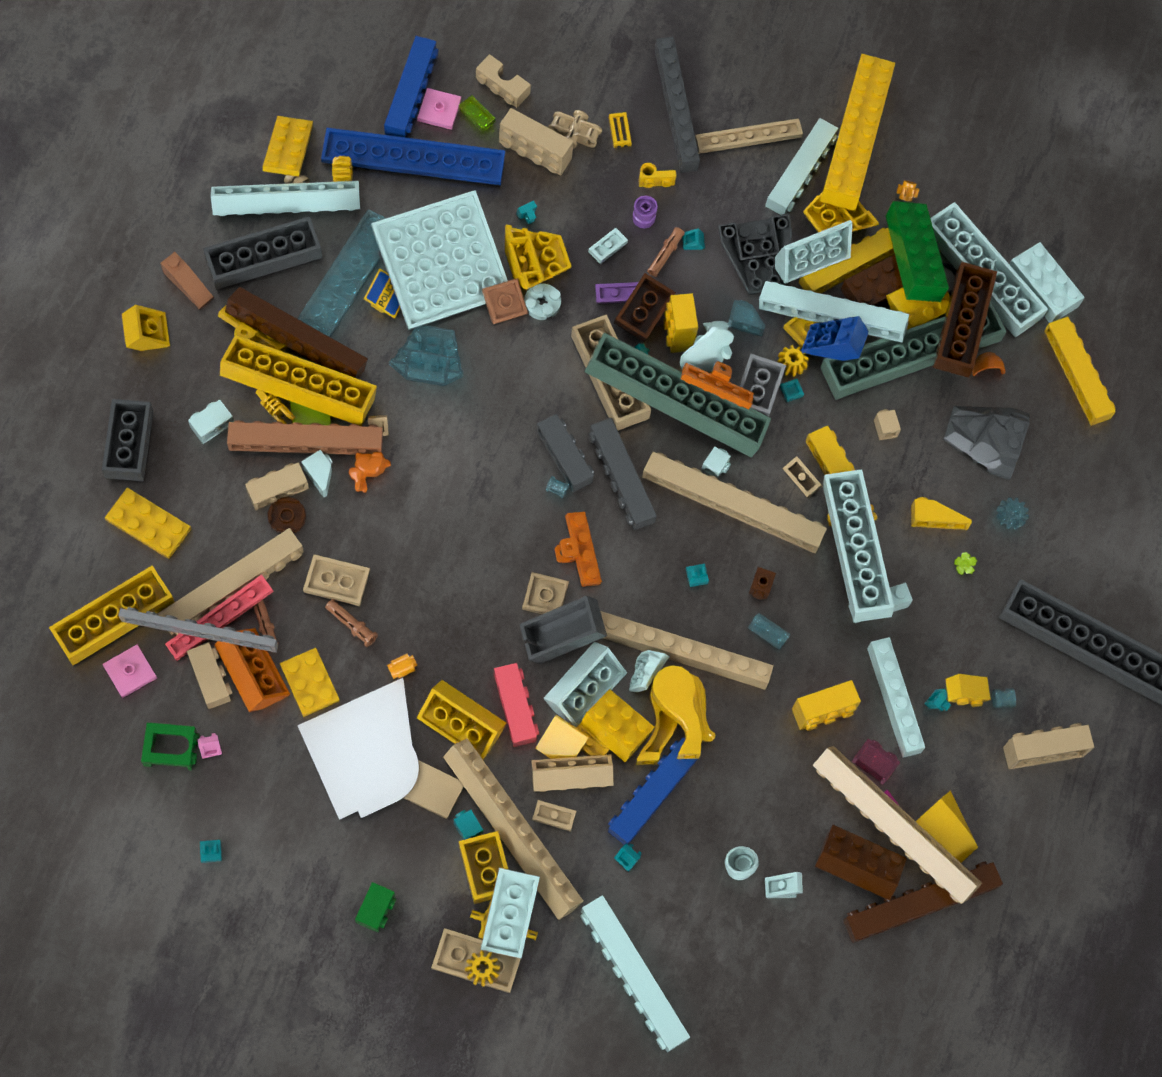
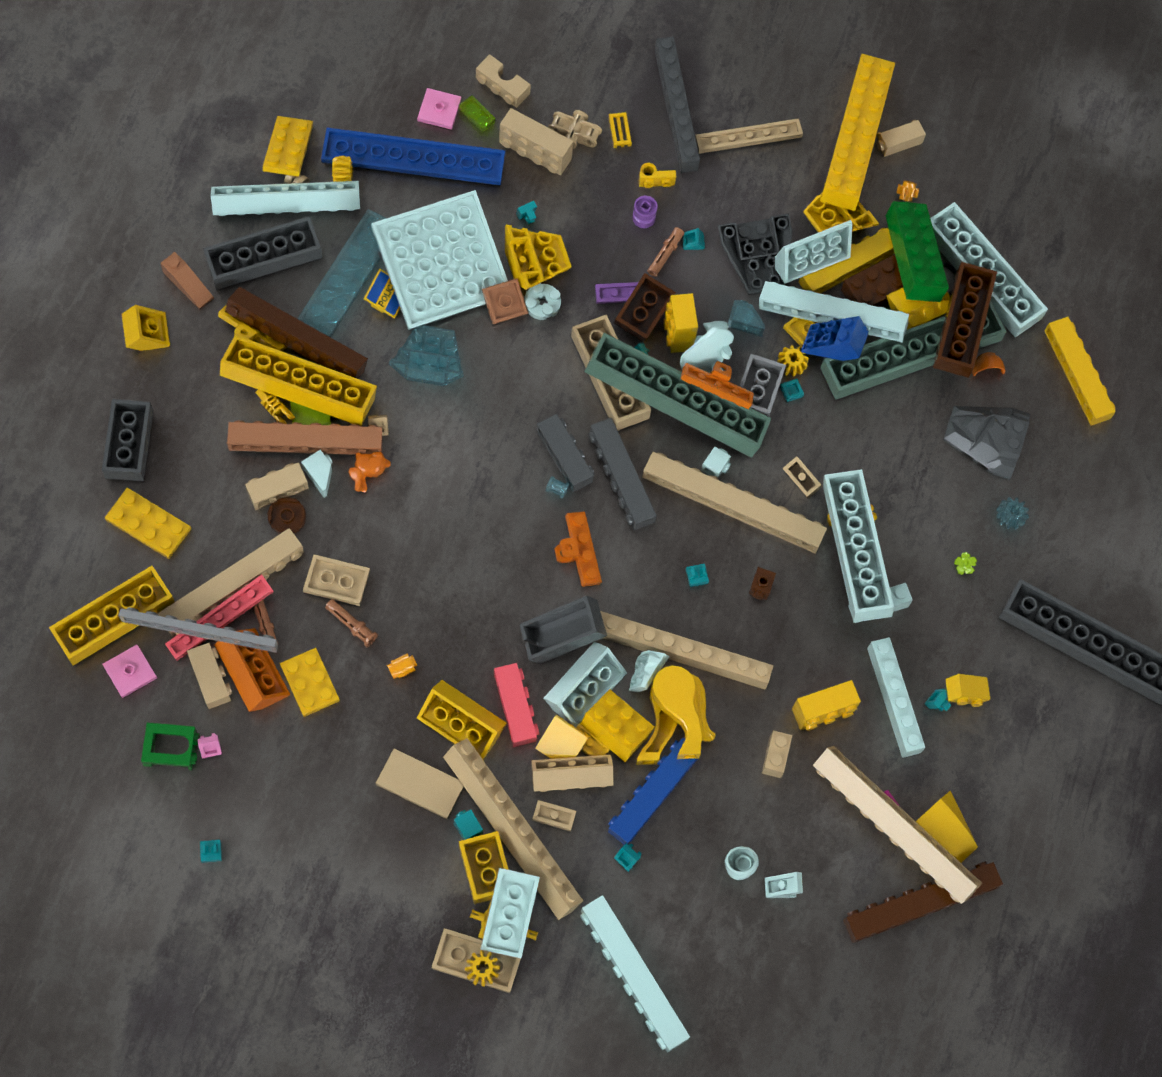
(210, 421): light aqua brick -> none
(364, 751): white sticker -> none
(375, 907): green brick -> none
(410, 87): blue brick -> none
(544, 593): tan tile -> none
(608, 245): light aqua plate -> none
(769, 631): clear light blue hinge -> none
(776, 754): none -> tan brick
(801, 167): light aqua brick -> none
(828, 452): yellow brick -> none
(861, 862): reddish brown brick -> none
(876, 761): clear pink brick -> none
(887, 424): tan brick -> none
(900, 138): none -> tan brick
(936, 515): yellow slope -> none
(1003, 698): clear light blue wheel -> none
(1047, 281): light aqua brick -> none
(1048, 746): tan brick -> none

